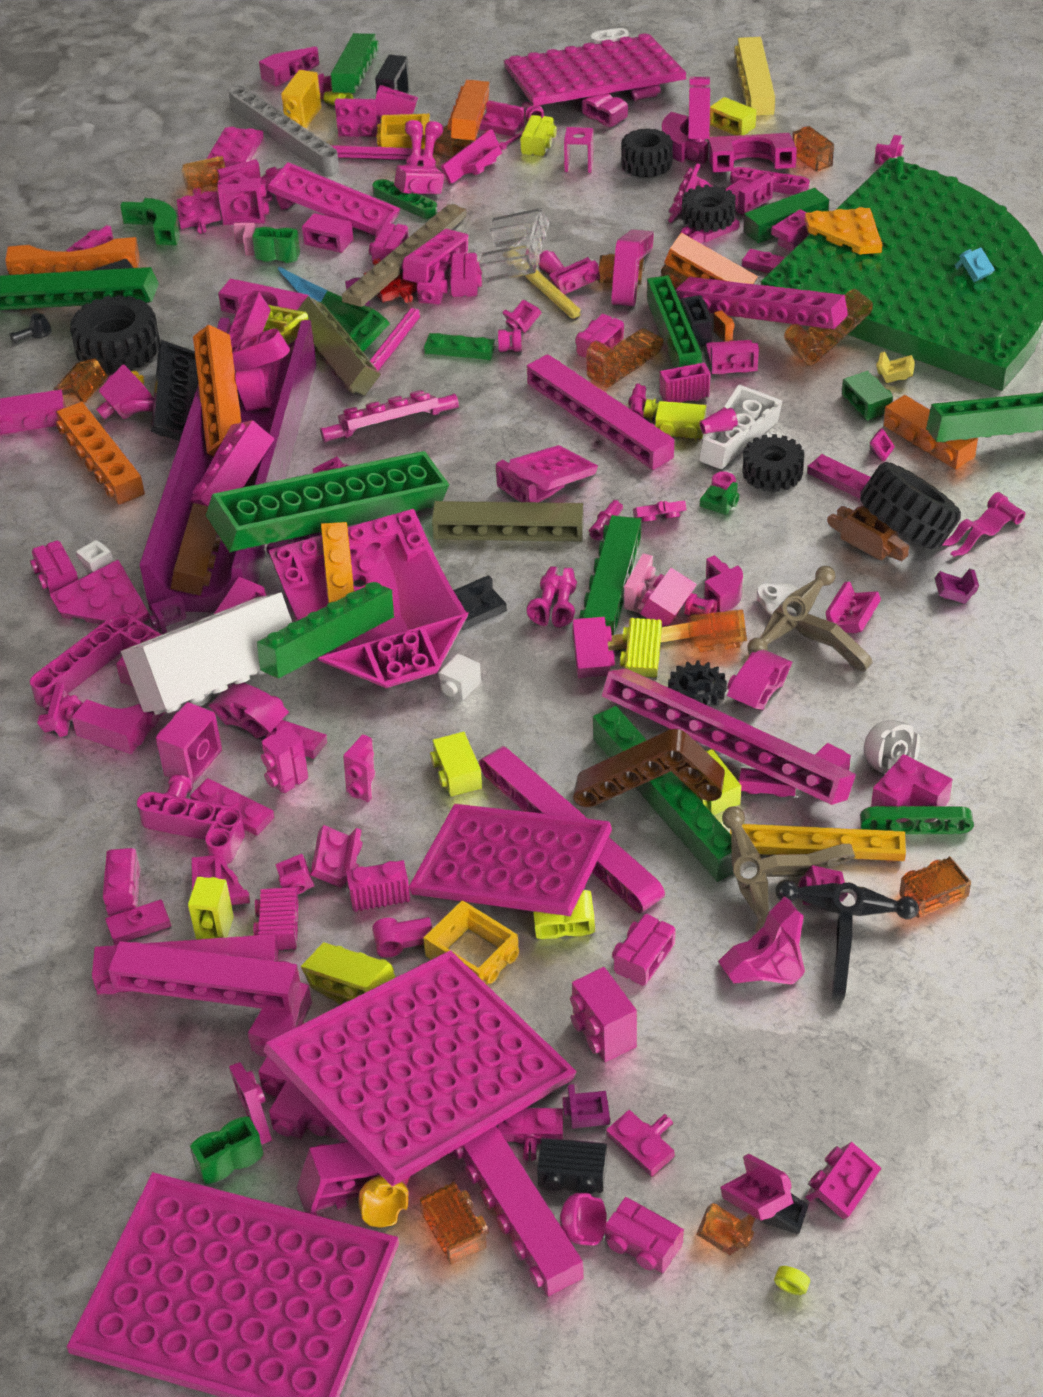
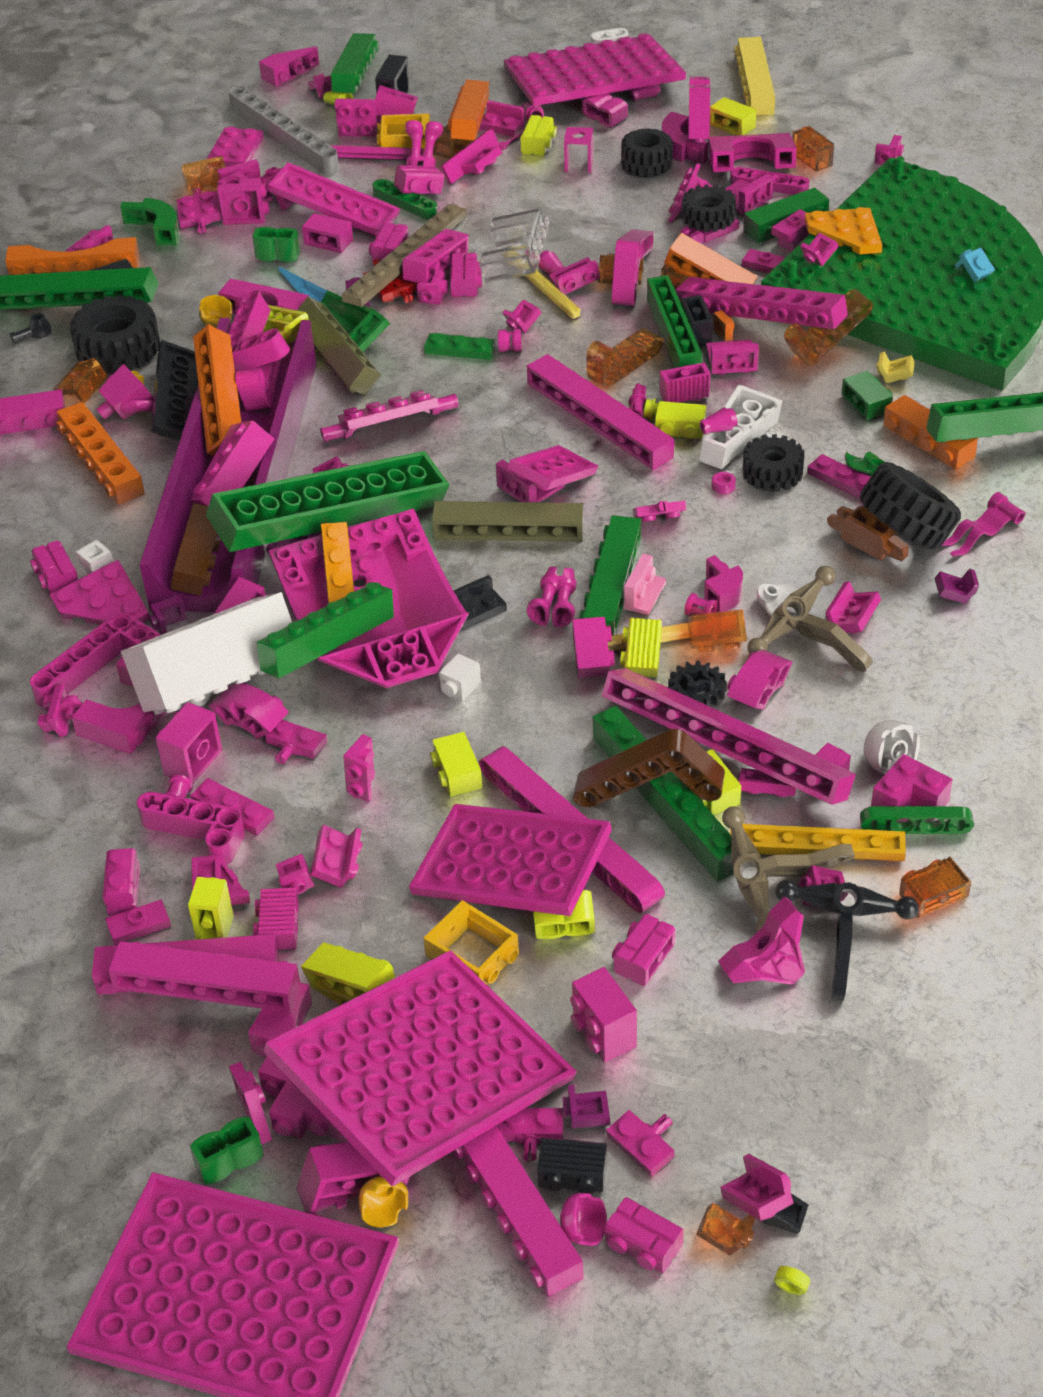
(213, 308): none -> yellow hair
(243, 234): bright pink bracket -> none
(284, 760): dark pink brick -> none
(302, 97): yellow window -> none
(378, 885): dark pink brick -> none
(393, 936): dark pink piece -> none
(395, 338): dark pink axle -> none
(454, 1223): clear orange brick -> none
(602, 329): dark pink brick -> none
(603, 518): dark pink axle -> none
(668, 597): brick -> none
(719, 499): green bracket -> none
(819, 249): none -> dark pink bracket
(843, 1179): dark pink bracket -> none
(867, 464): none -> green plate
(881, 445): dark pink slope -> none

